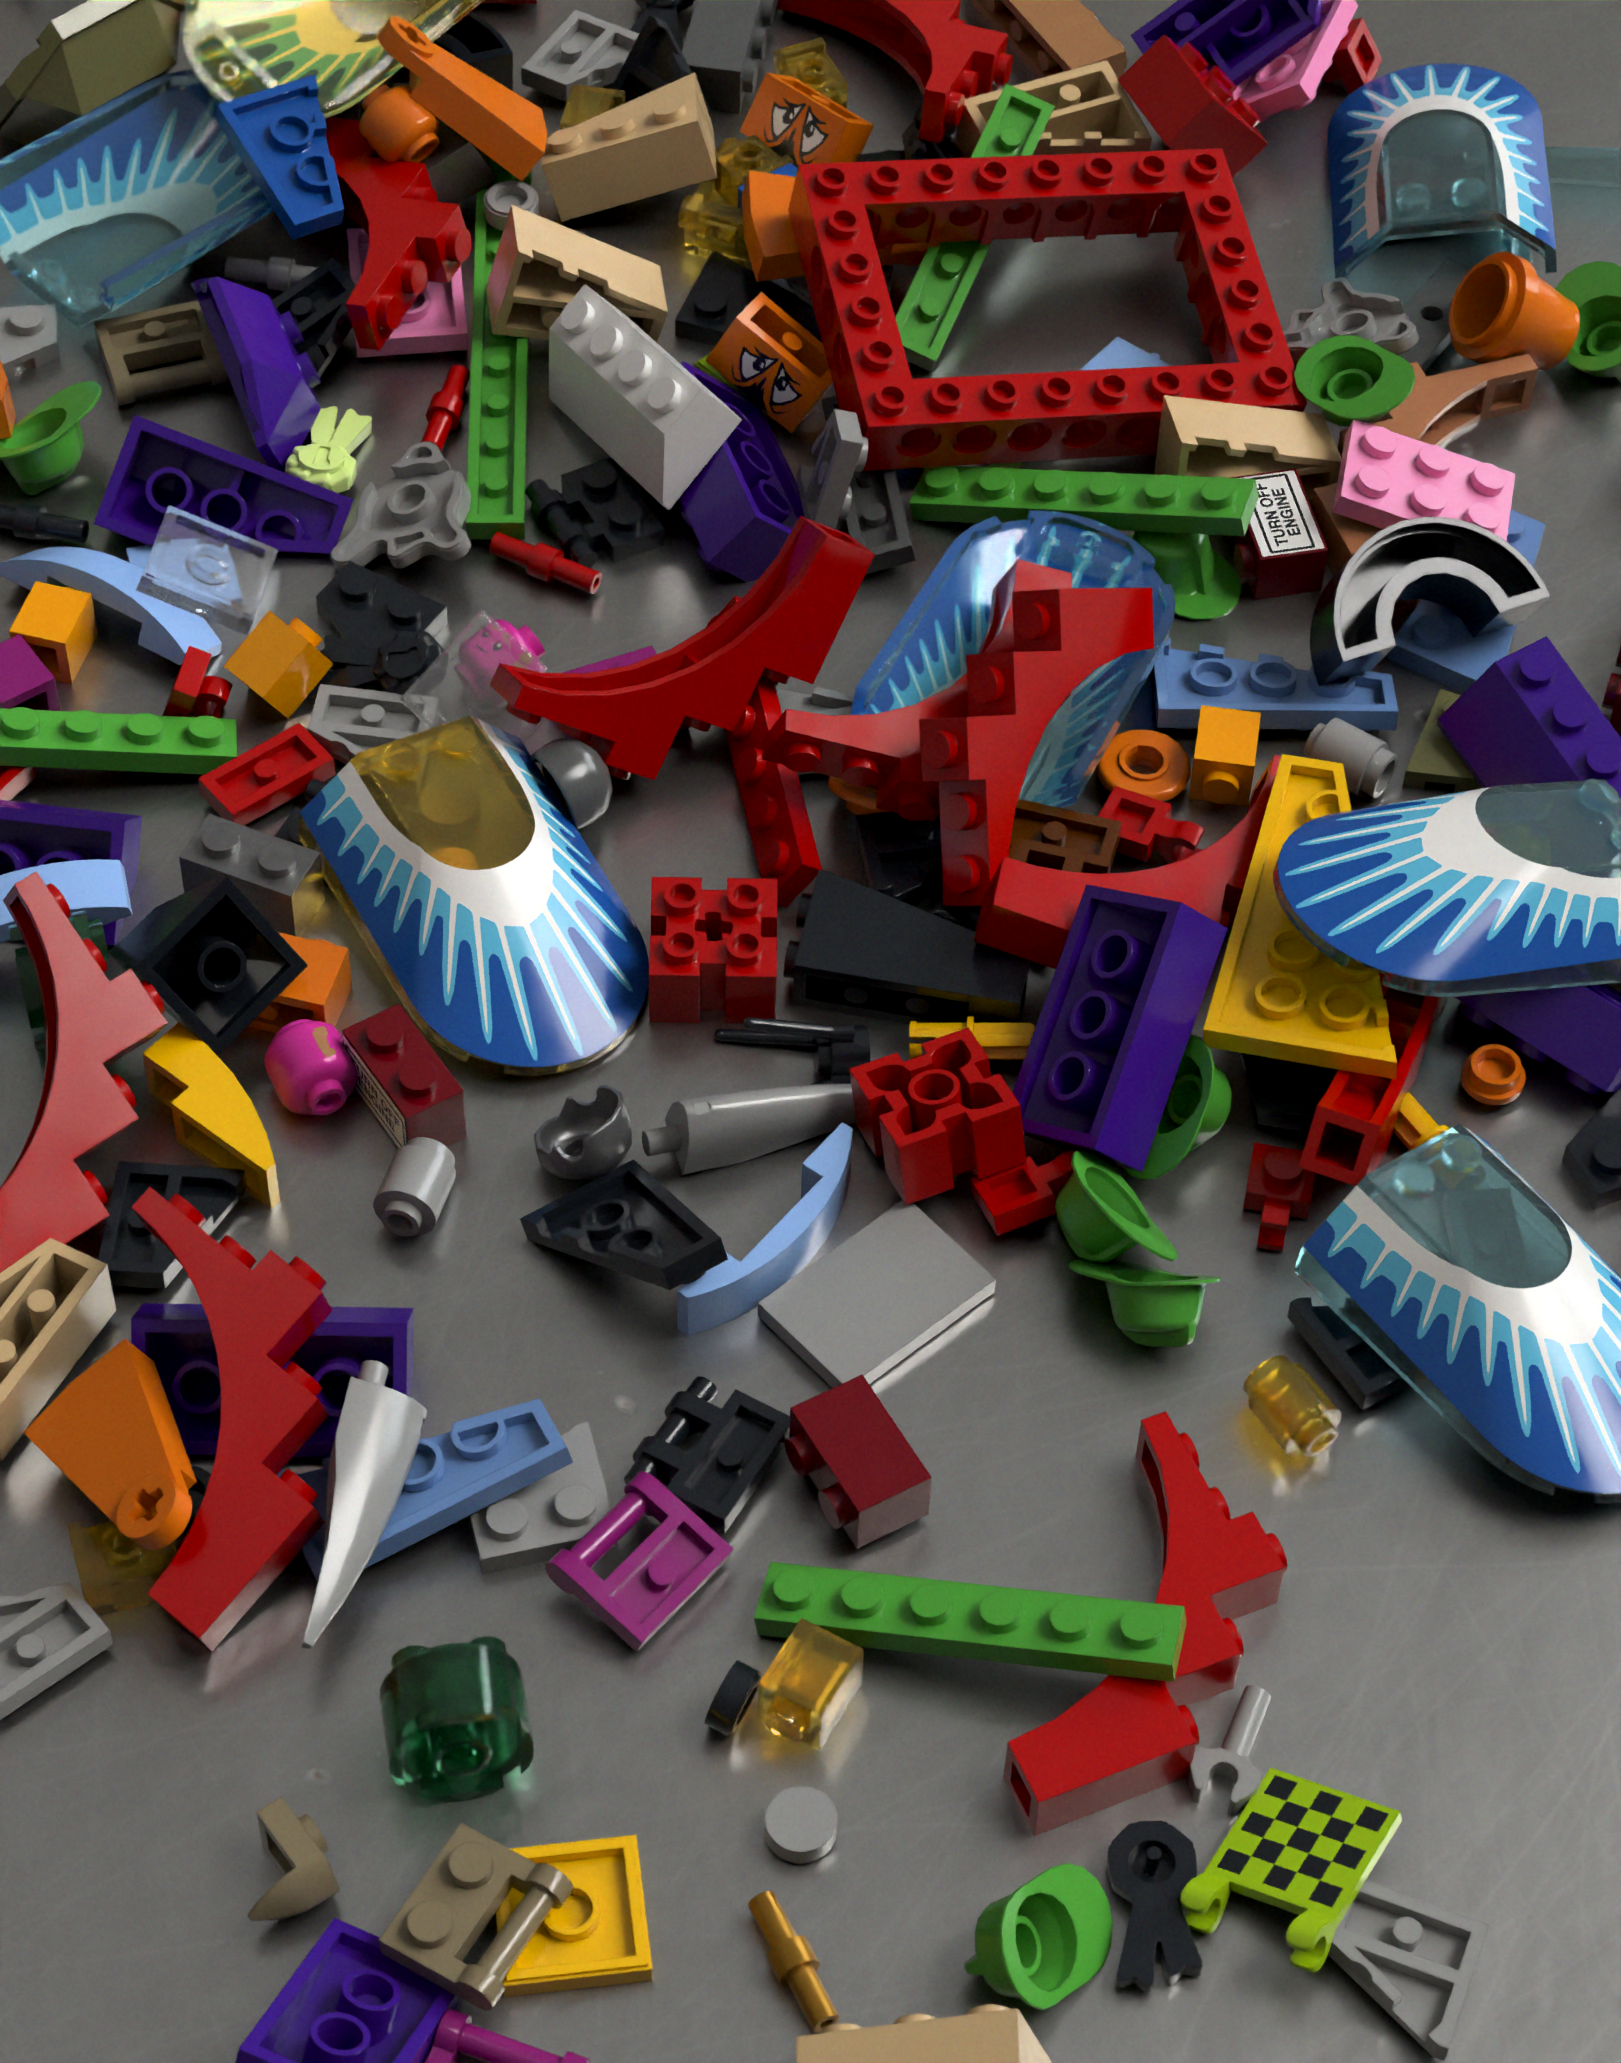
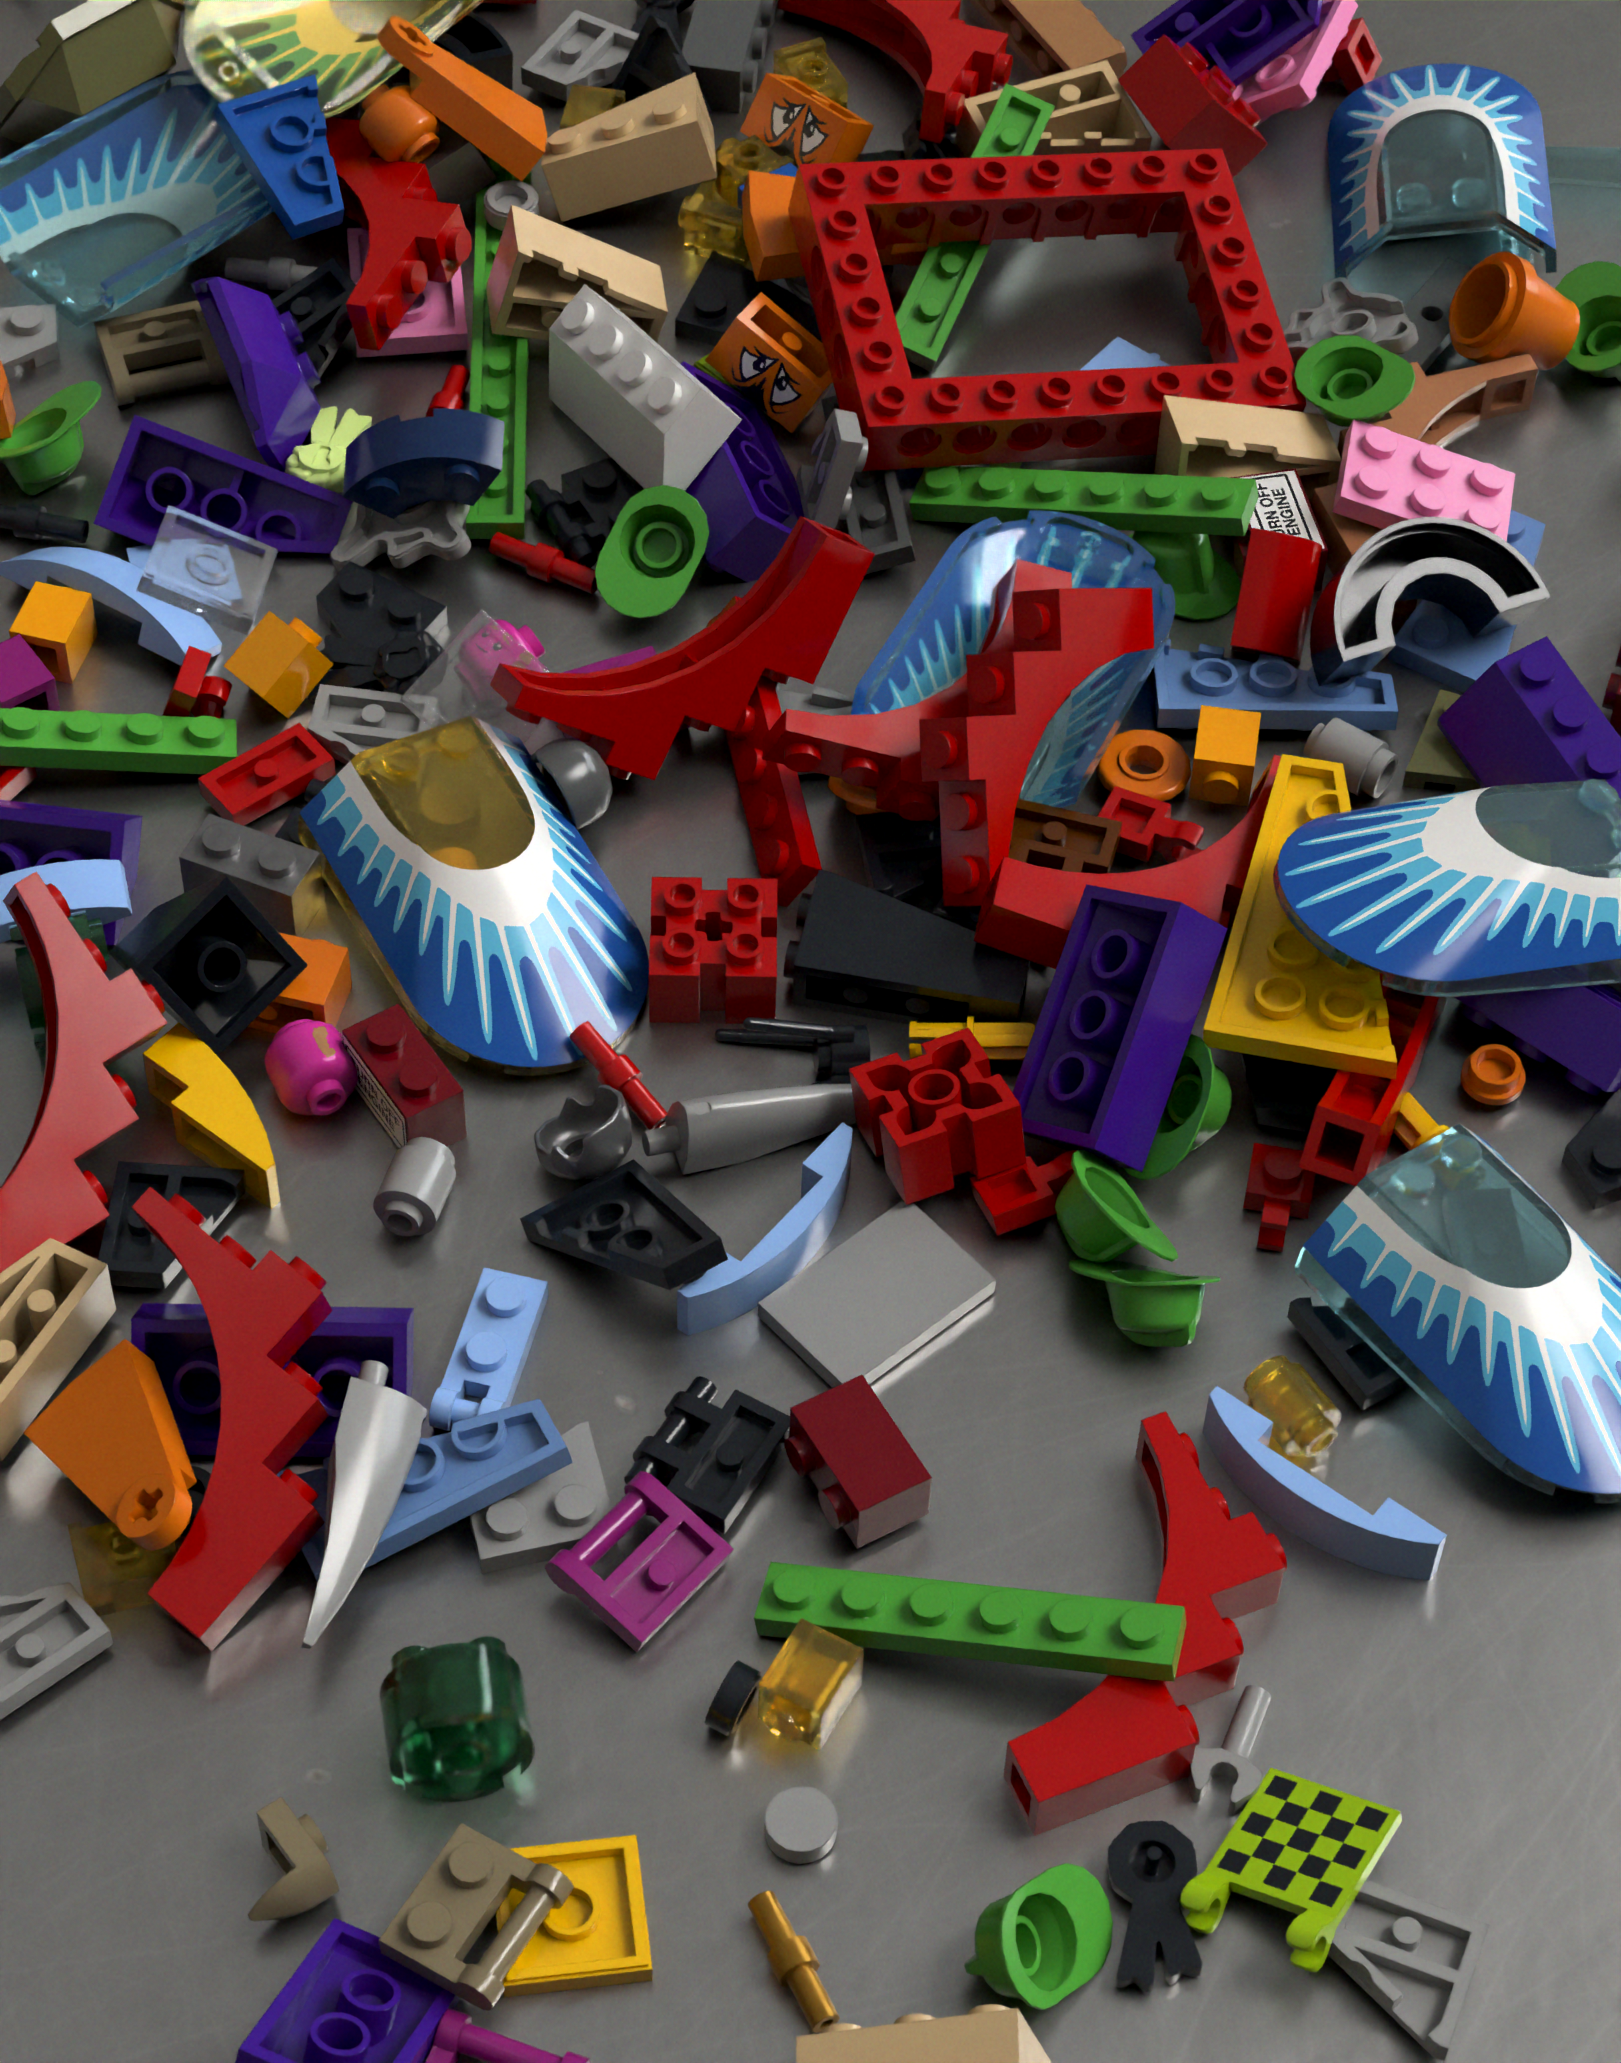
(424, 460): none -> dark blue brick
(490, 1347): none -> light blue plate
(619, 1074): none -> red bar
(652, 552): none -> bright green piece
(1276, 594): none -> red brick
(1386, 1542): none -> light blue slope

